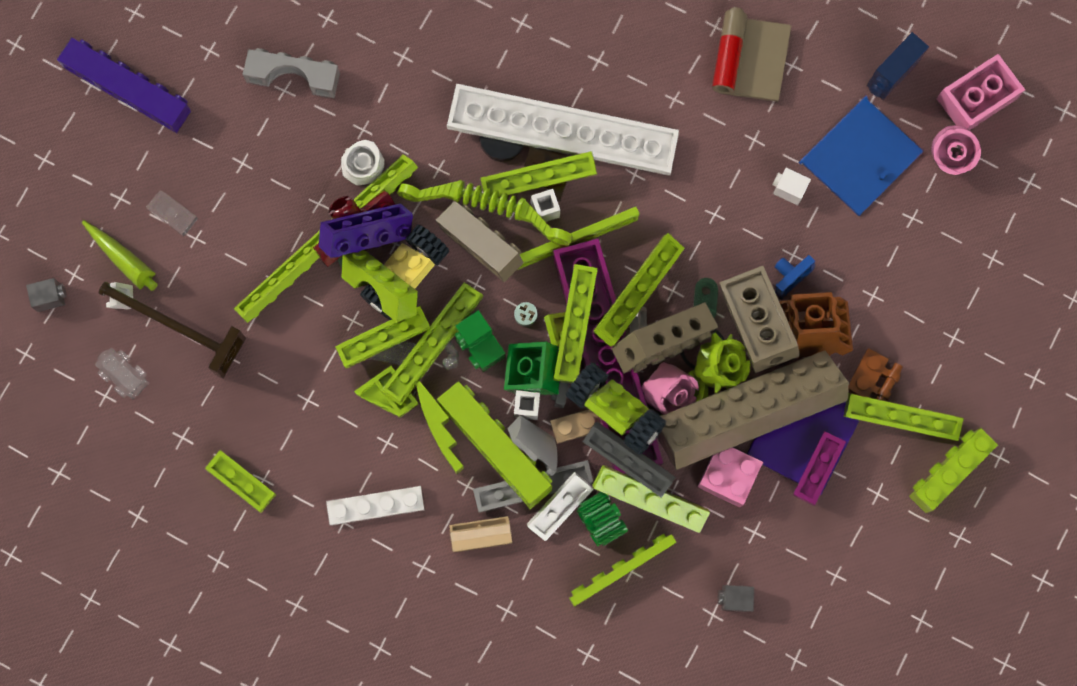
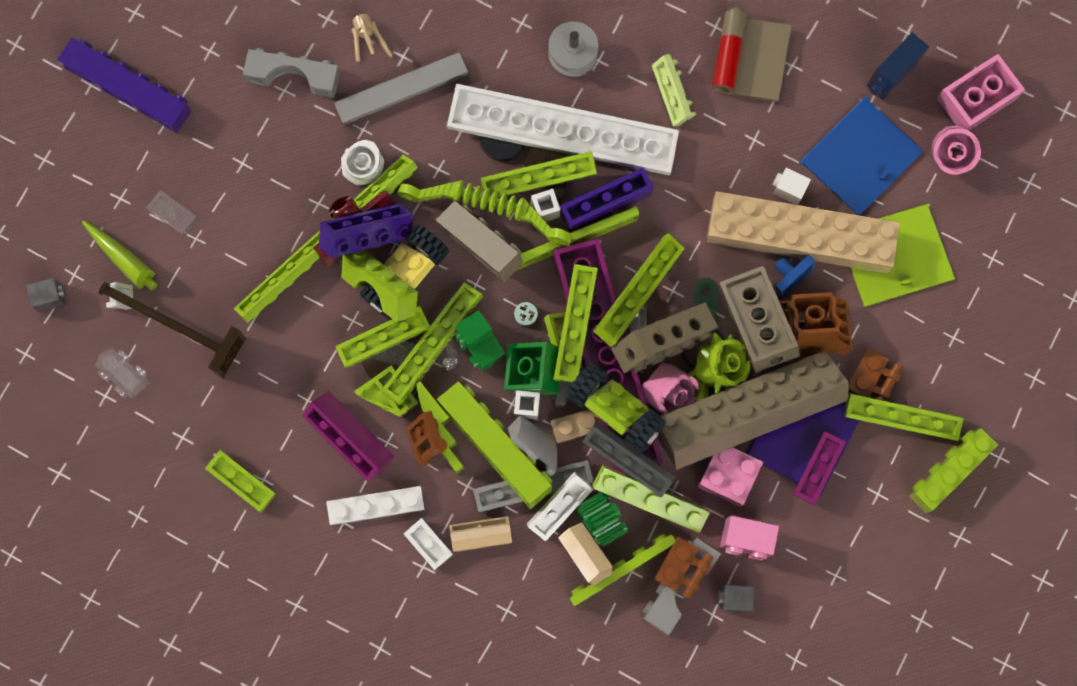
(348, 436): none -> magenta brick
(363, 27): none -> tan plant
(401, 88): none -> light grey tile
(425, 430): none -> dark orange plate
(428, 544): none -> white plate
(573, 49): none -> light grey wheel
(586, 554): none -> tan piece
(606, 200): none -> dark purple brick
(663, 611): none -> light grey arch
(672, 90): none -> yellowish green plate
(676, 565): none -> dark orange plate
(749, 537): none -> bright pink brick
(802, 232): none -> tan brick
(917, 260): none -> lime piece

